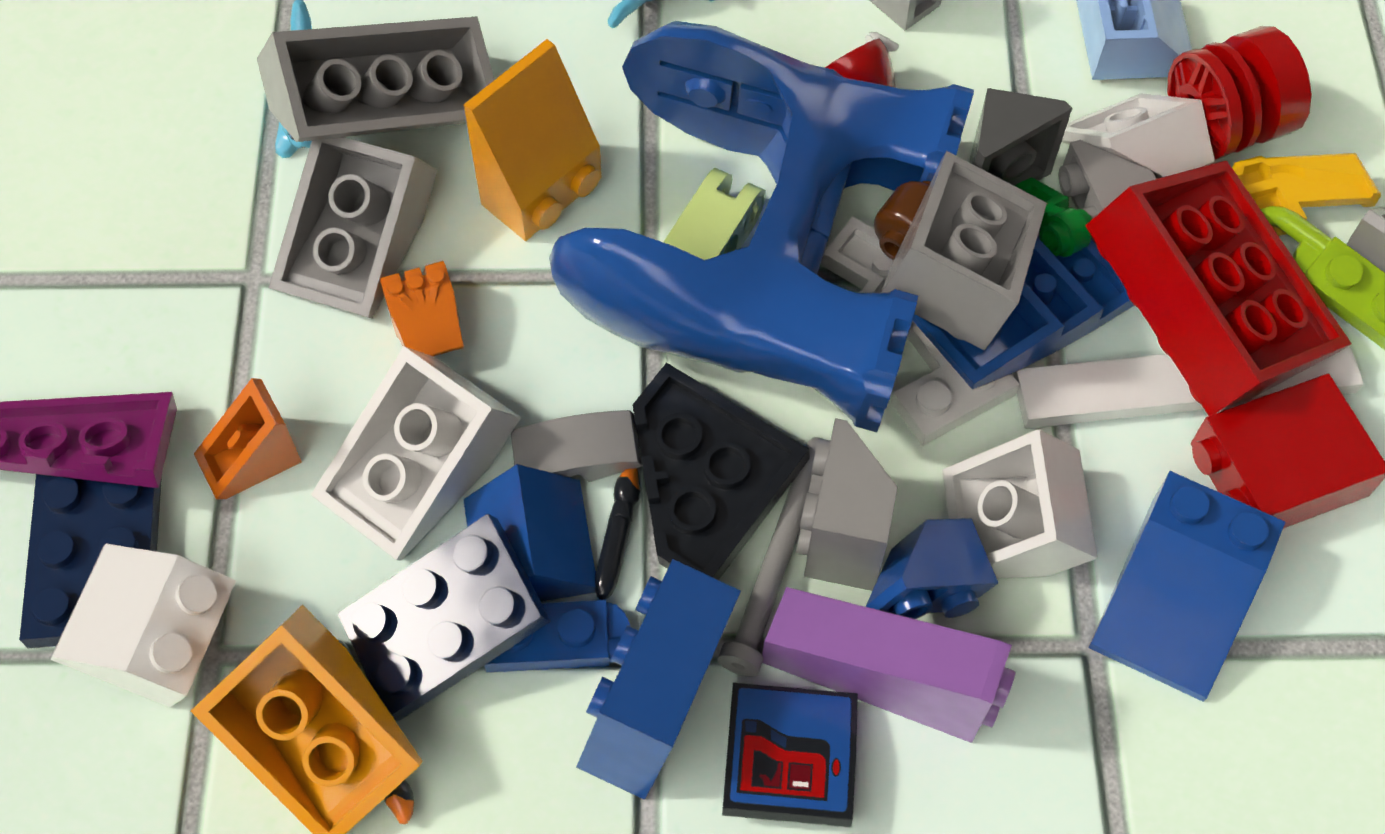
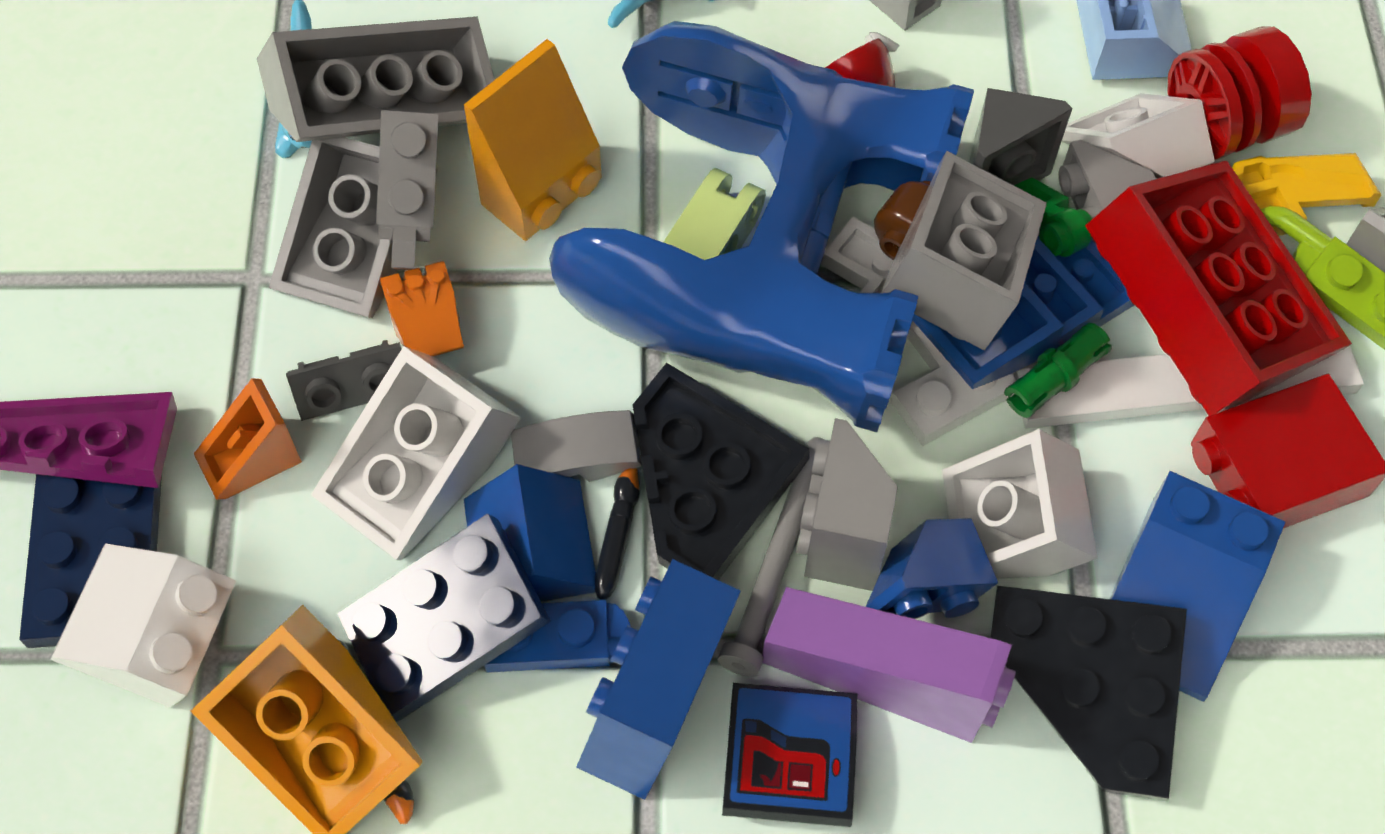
(340, 383): none -> dark grey hinge
(406, 182): none -> light grey hinge
(1058, 370): none -> green pin
(1100, 679): none -> black plate

